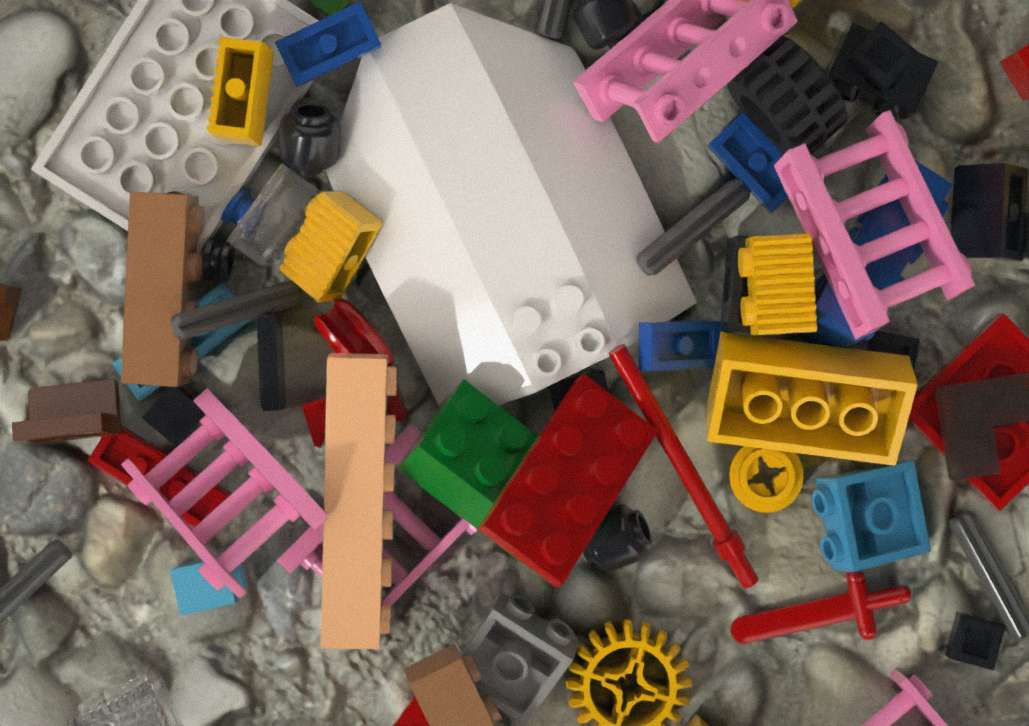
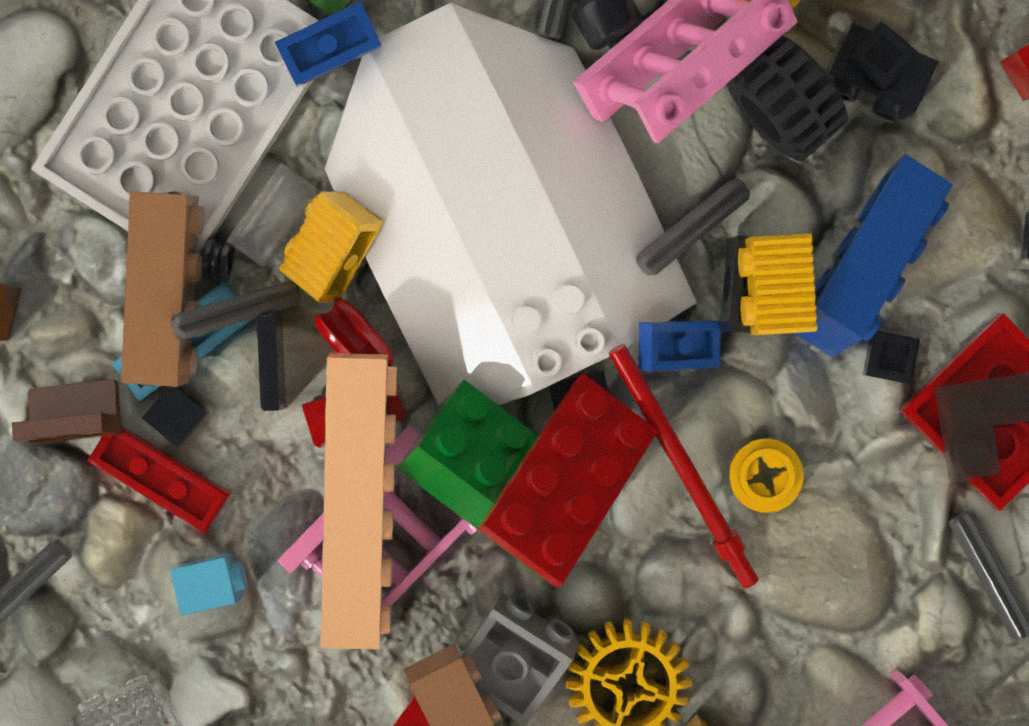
(237, 206): blue bush -> none
(240, 91): yellow brick -> none
(264, 477): bright pink fence -> none
(309, 139): black head -> none
(619, 539): black head -> none
(751, 159): blue plate -> none
(809, 398): yellow brick -> none
(826, 611): red sword -> none
(845, 261): bright pink fence -> none
(871, 516): dark azure plate -> none
(975, 640): black tile -> none
(990, 211): black panel -> none

